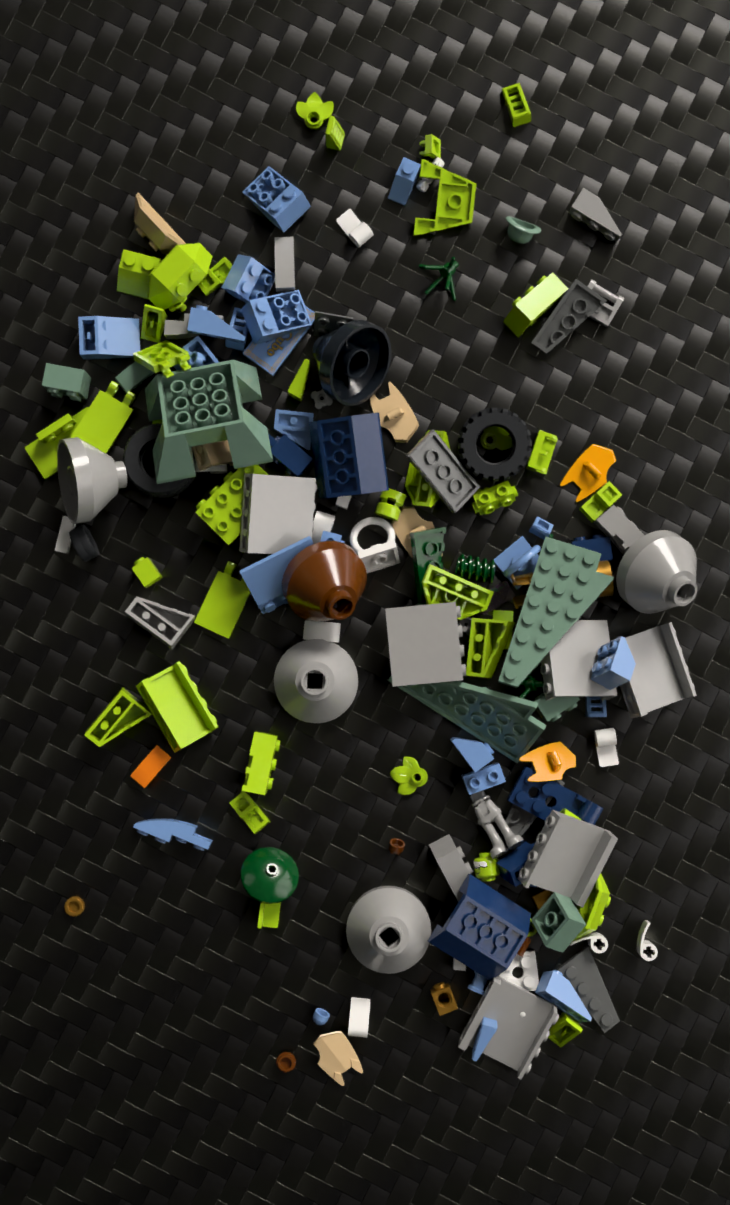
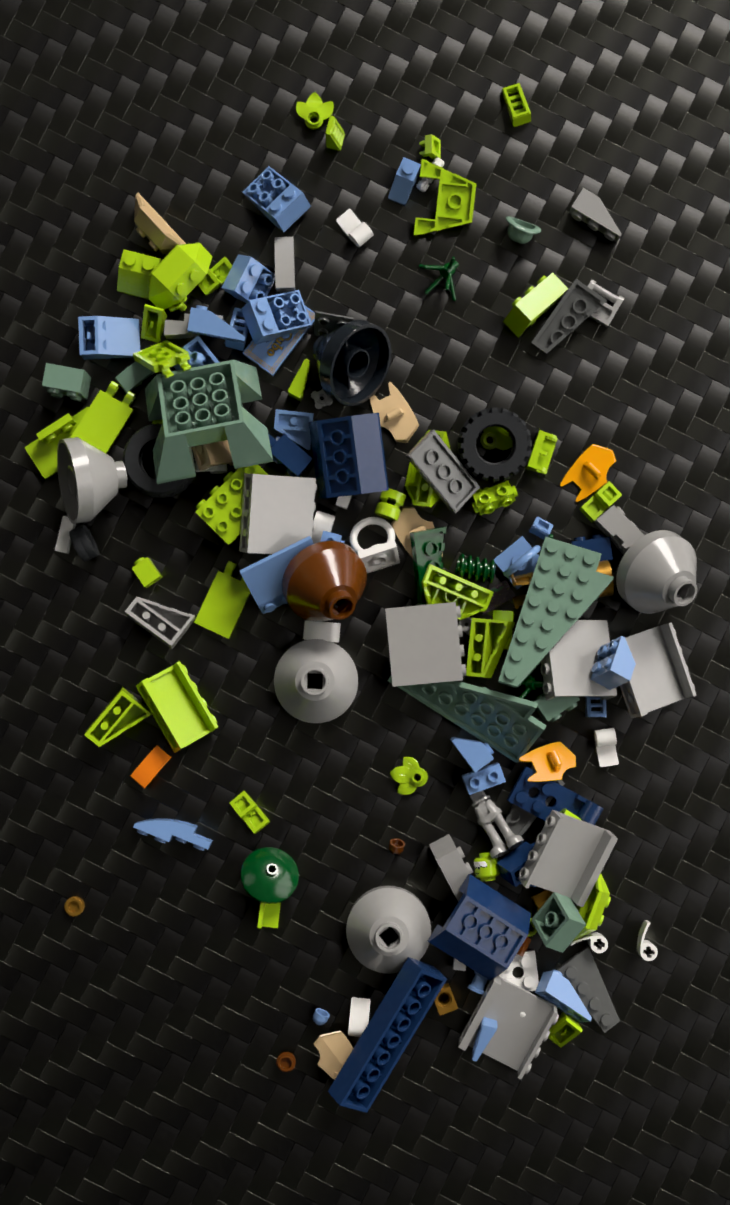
(261, 763): lime wedge -> none
(387, 1035): none -> dark blue brick

